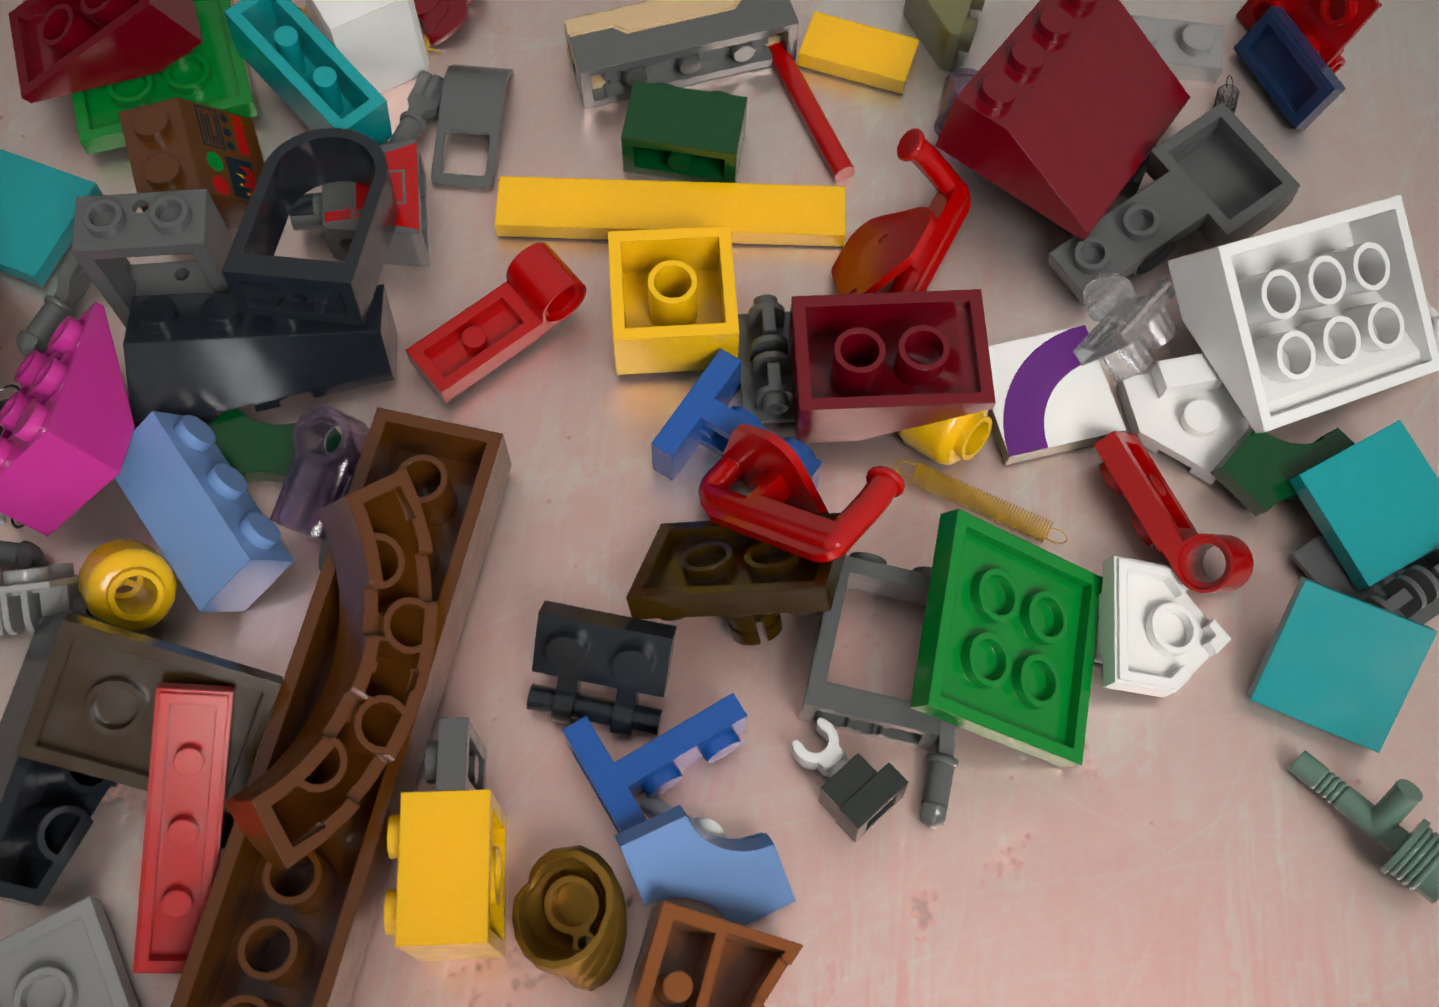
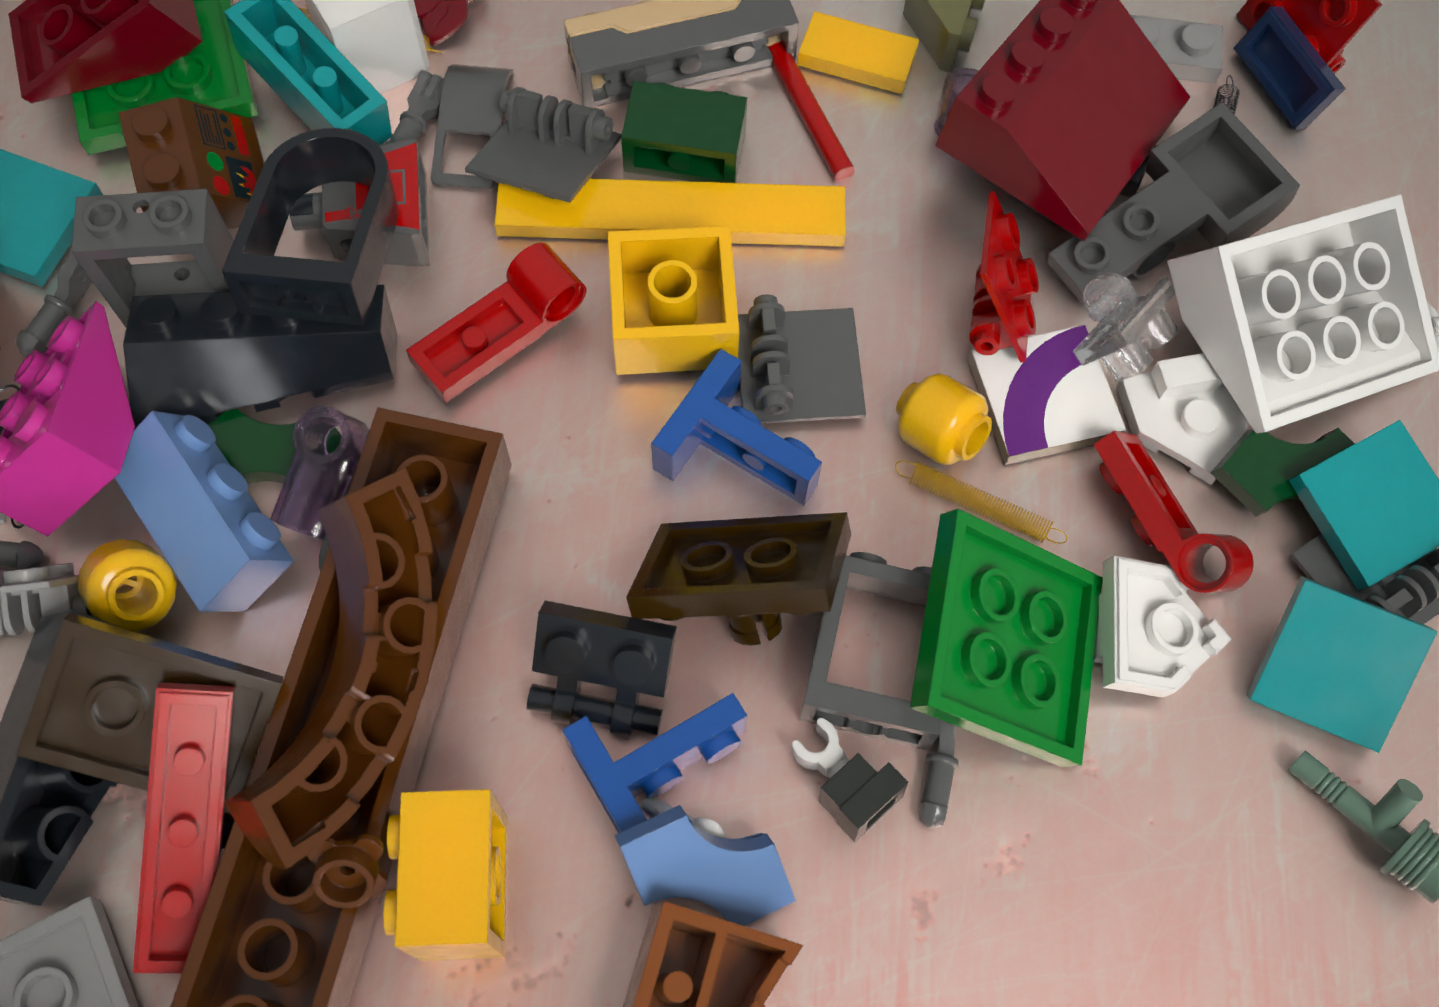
(348, 870): none -> reddish brown plate
(456, 758): dark grey plate -> none
(545, 145): none -> dark grey hinge
(565, 901): pearl gold hair -> none
(785, 499): red piece -> none
(886, 362): dark red slope -> none
(906, 242): red piece -> none
(1003, 288): none -> red hinge

